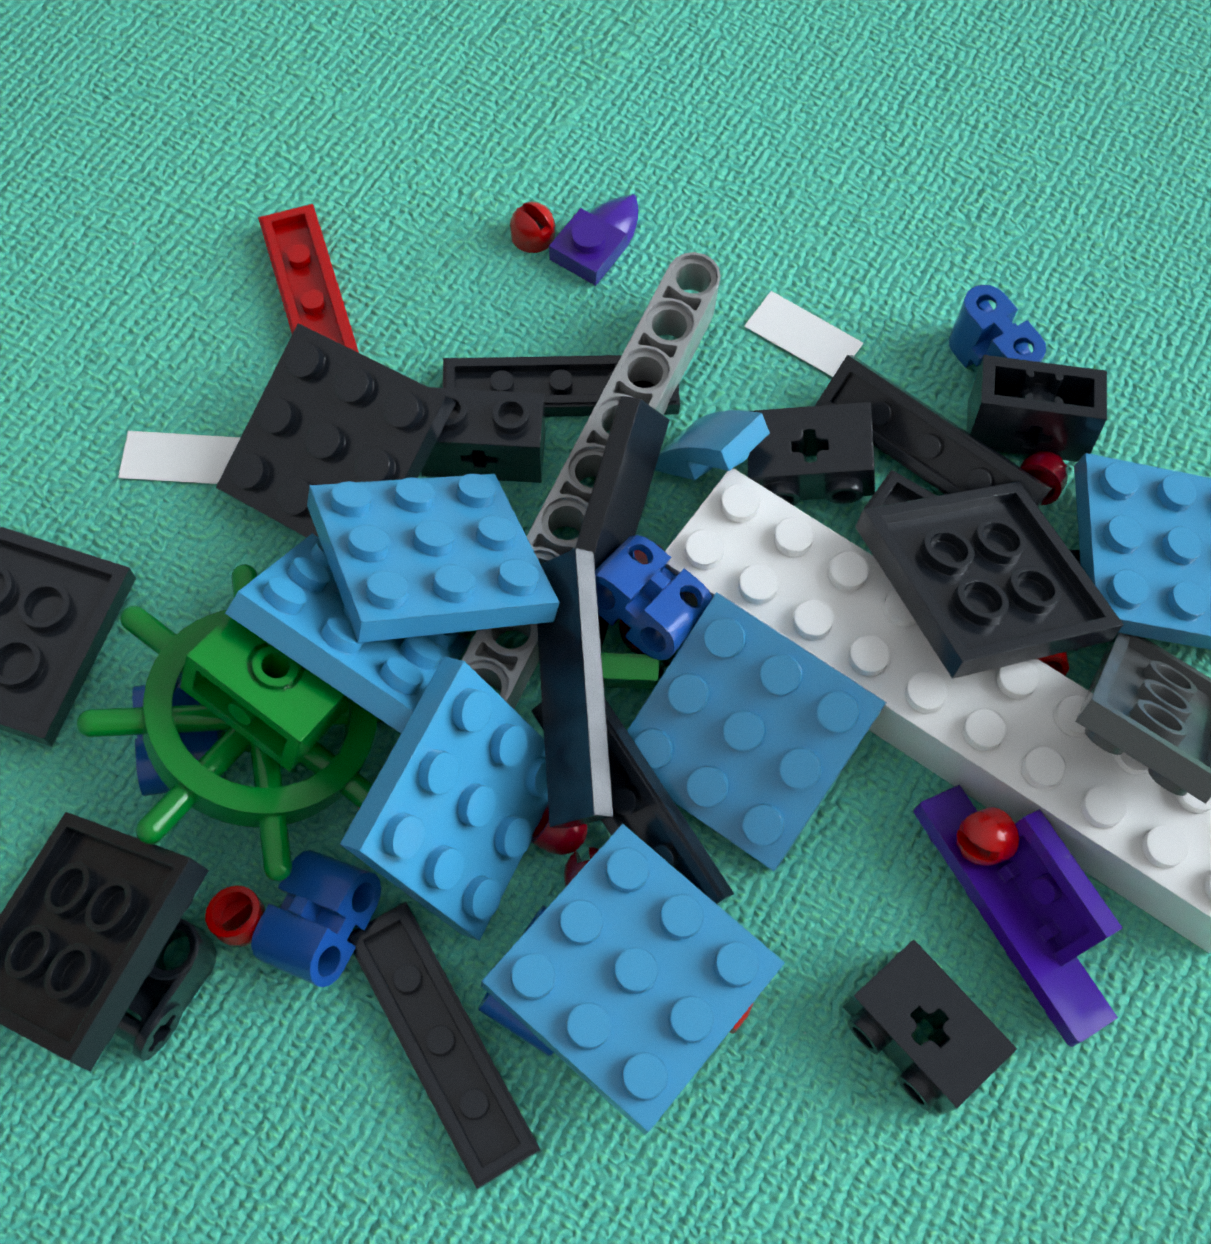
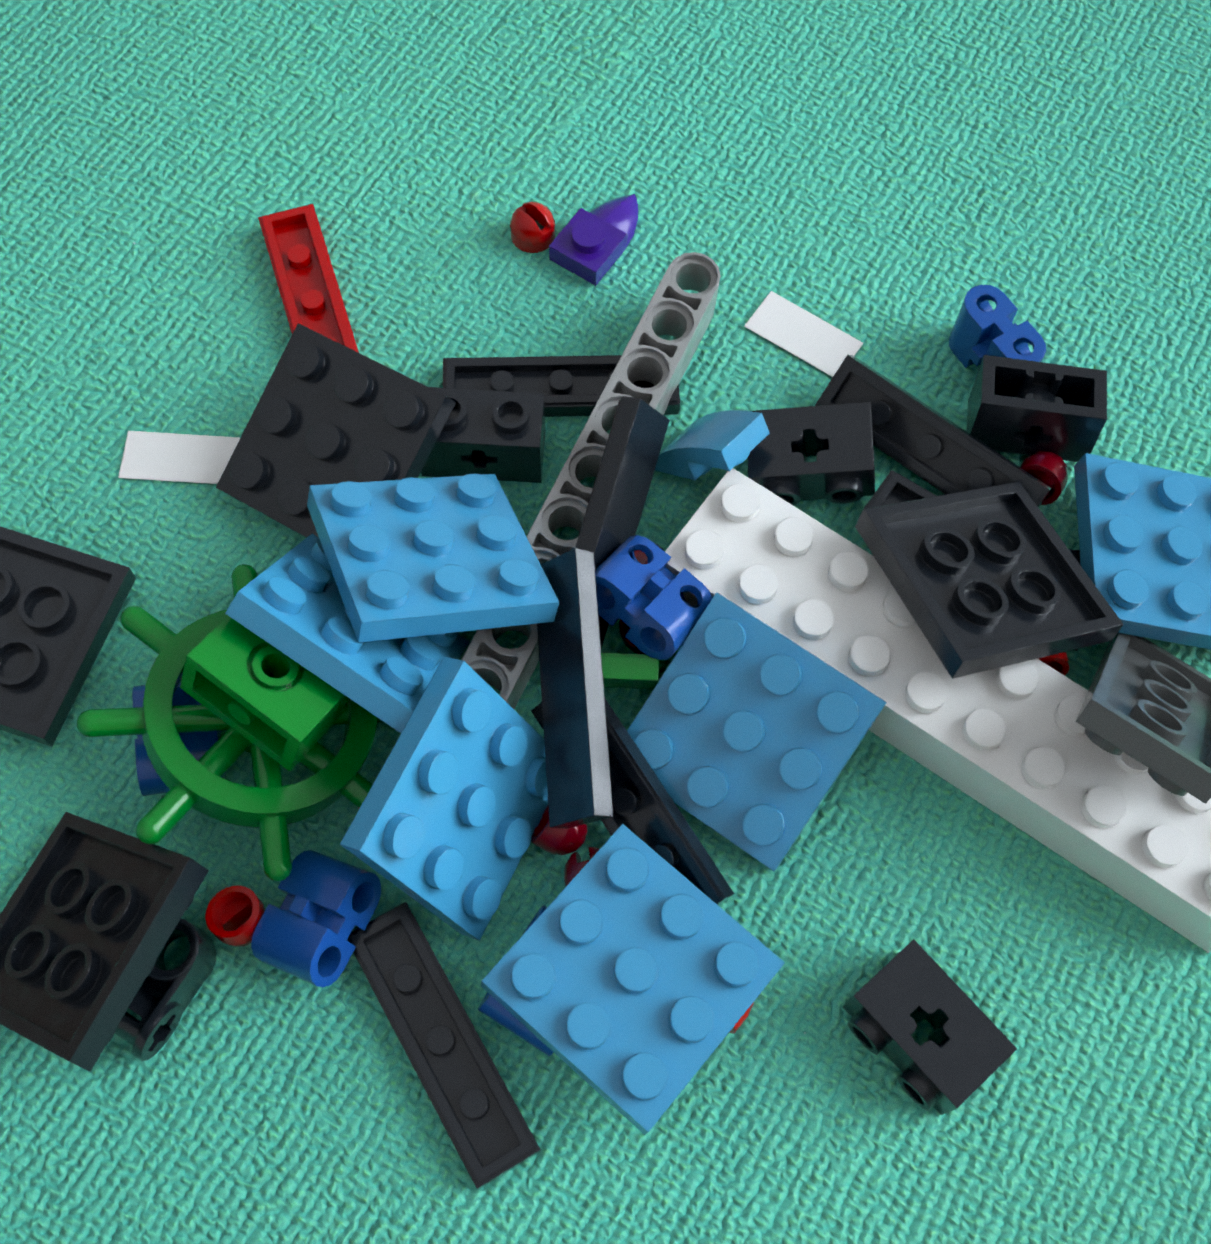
(987, 837): red hinge -> none
(1037, 910): dark purple bracket -> none

